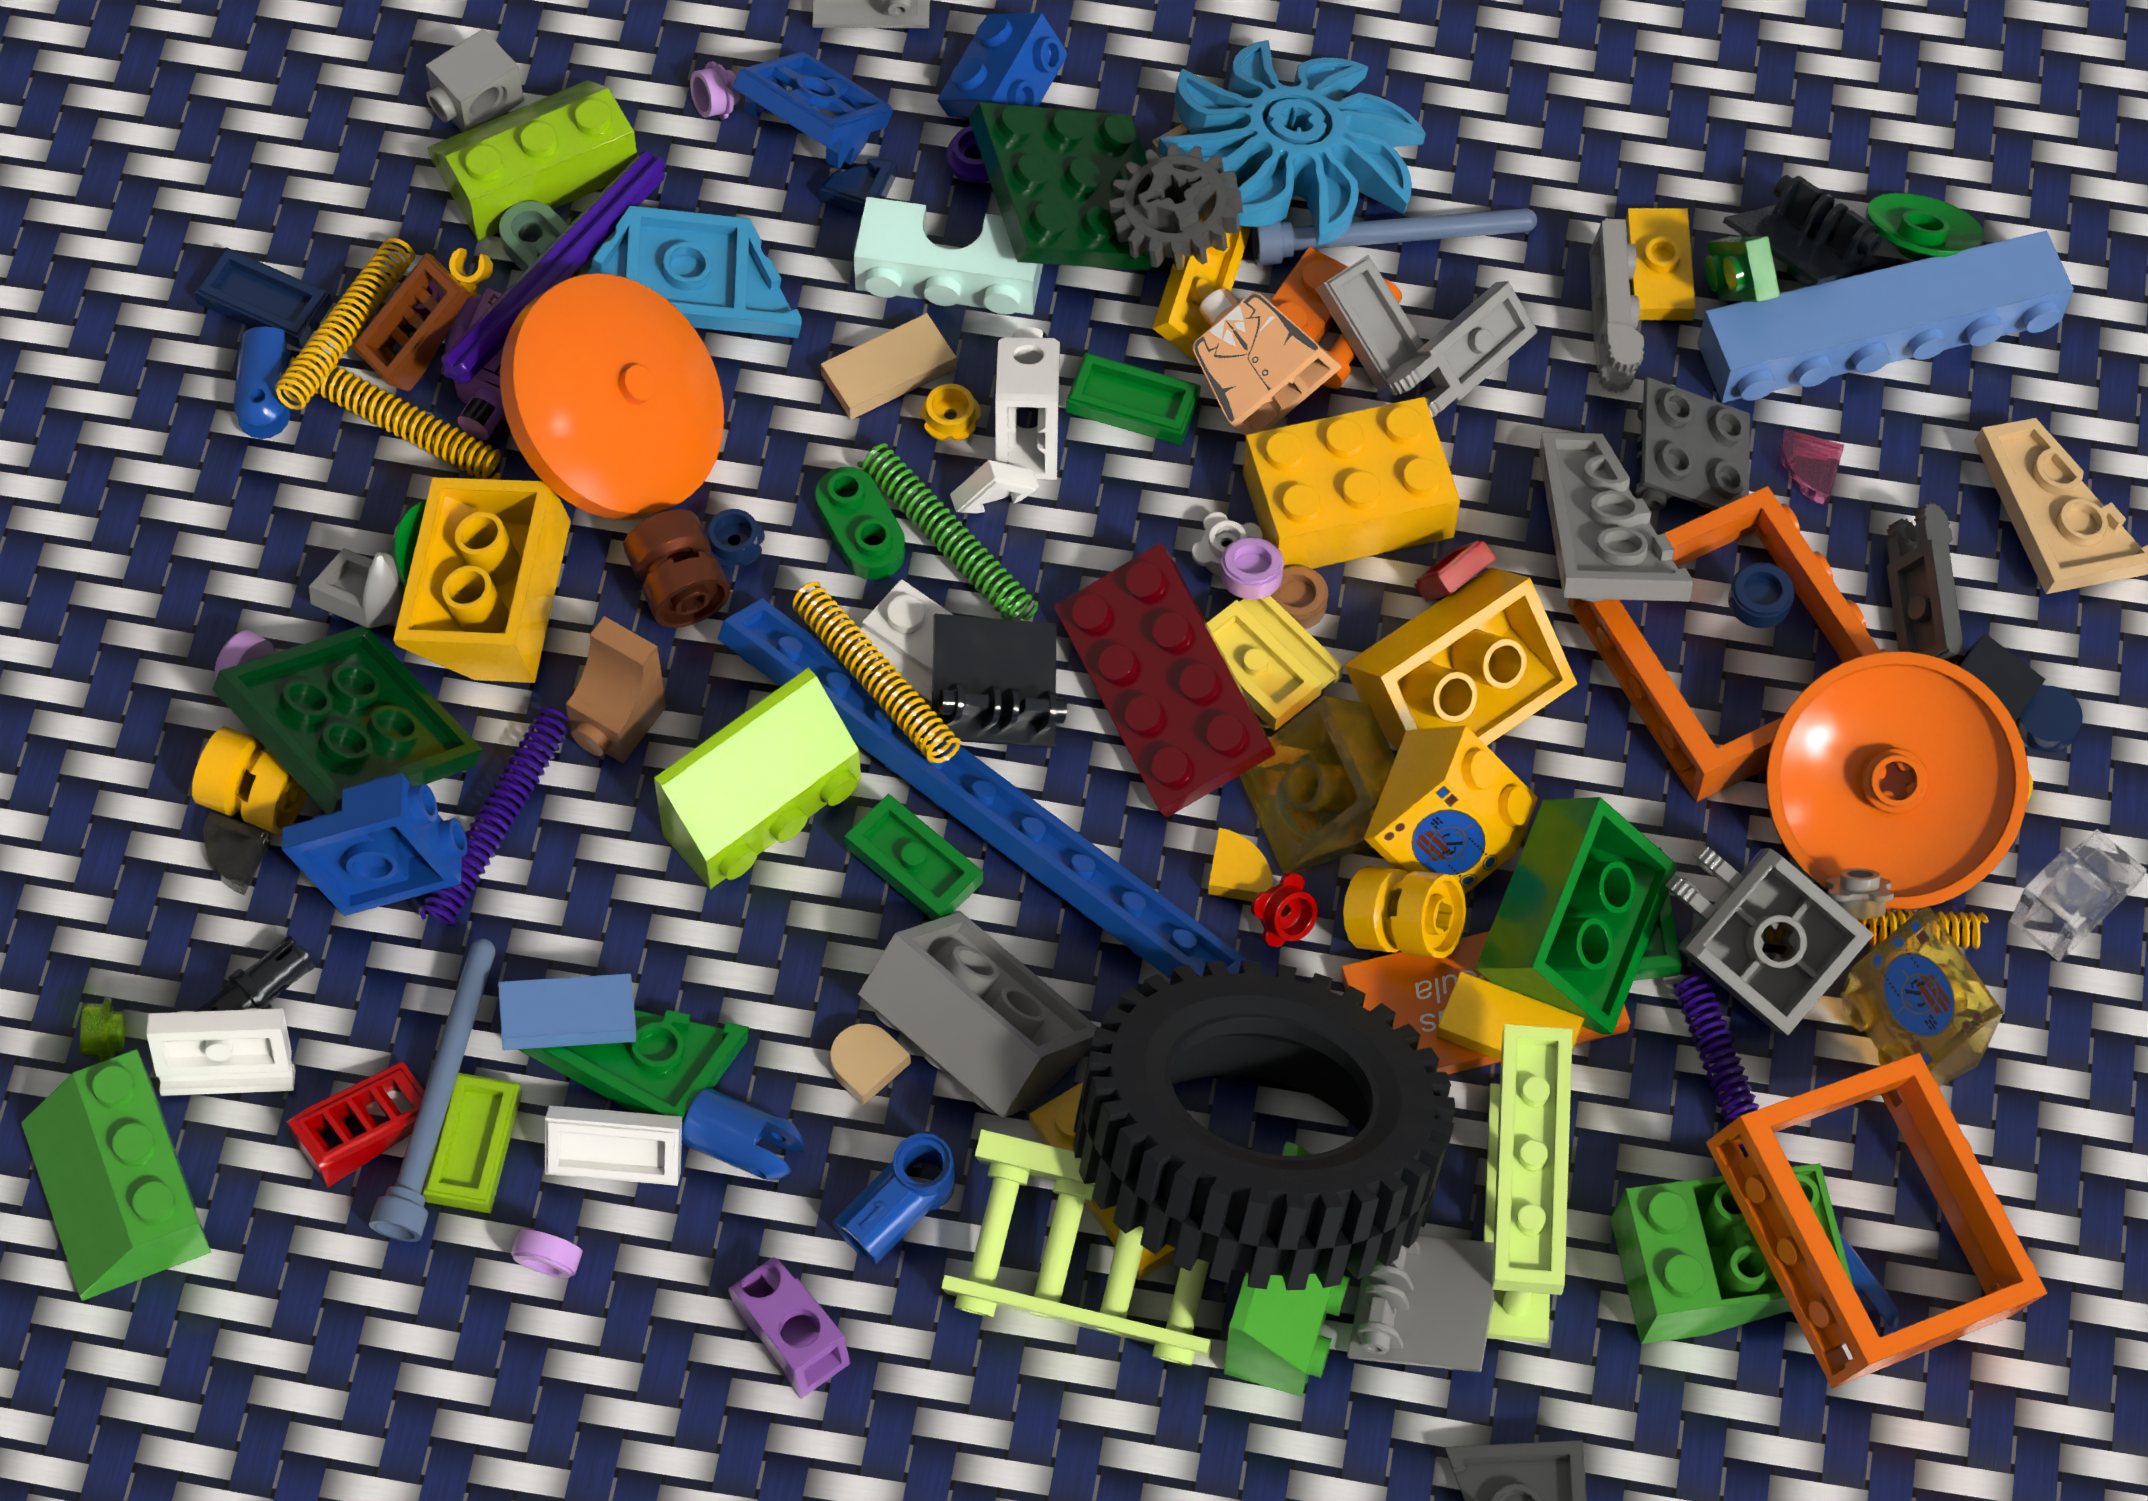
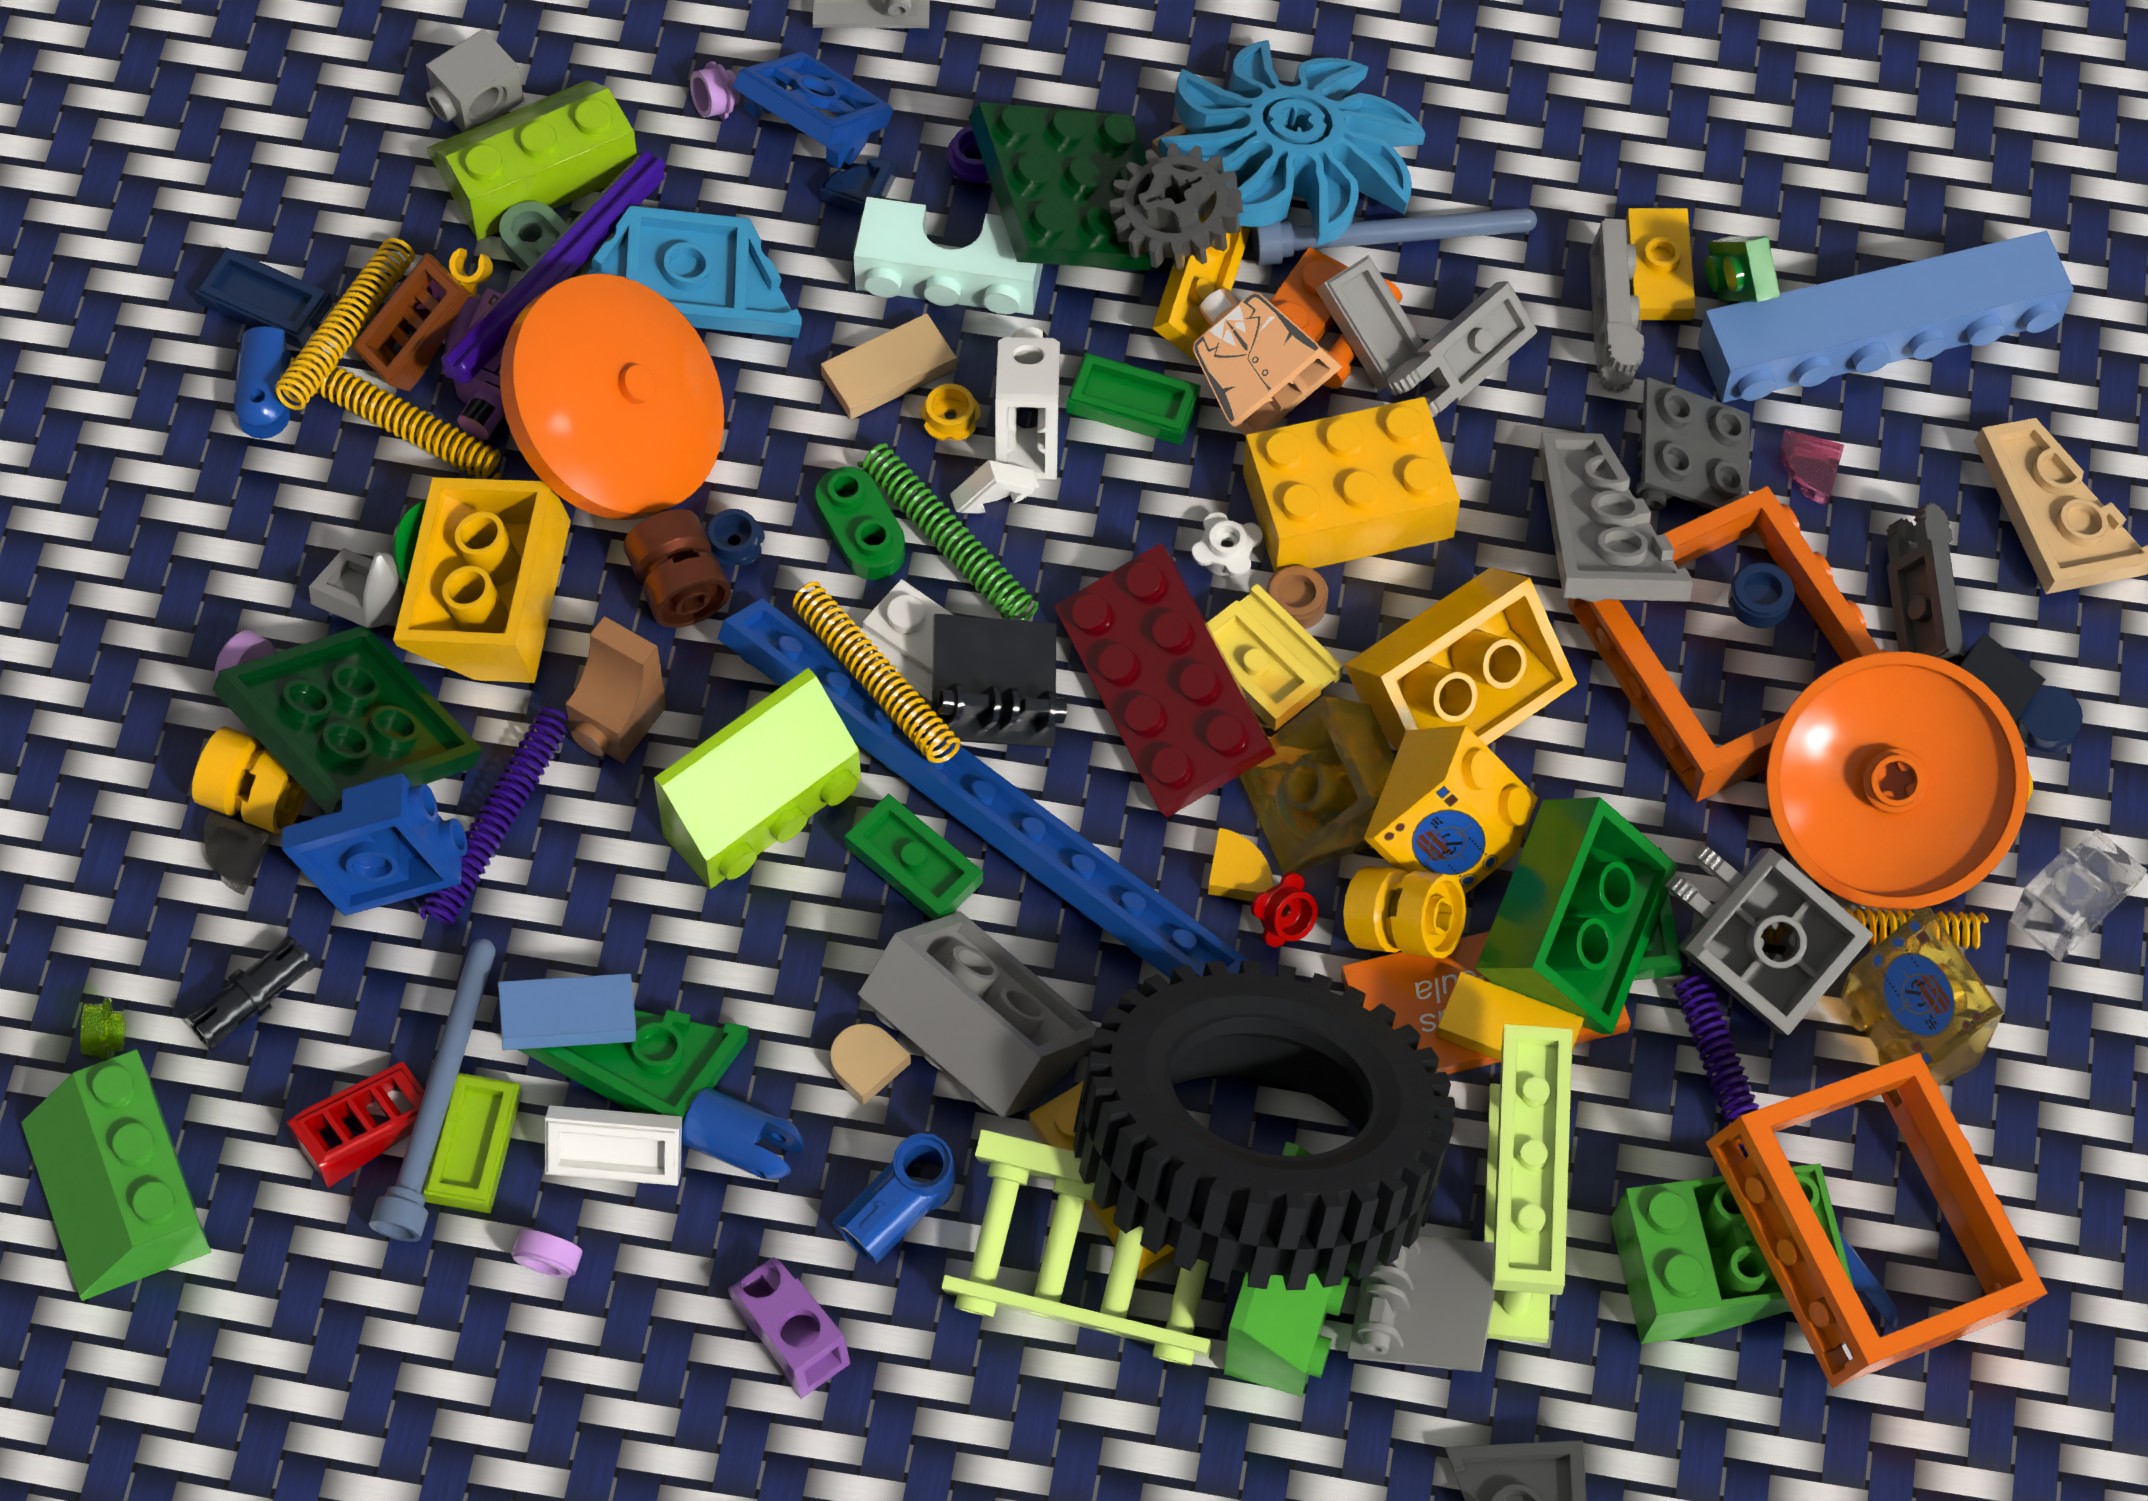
(221, 1051): white plate -> none
(1005, 63): blue bracket -> none
(1251, 568): lavender tile -> none
(1454, 570): tile -> none
(1811, 233): black hinge -> none
(1861, 892): light grey plate -> none
(1923, 225): green dish -> none

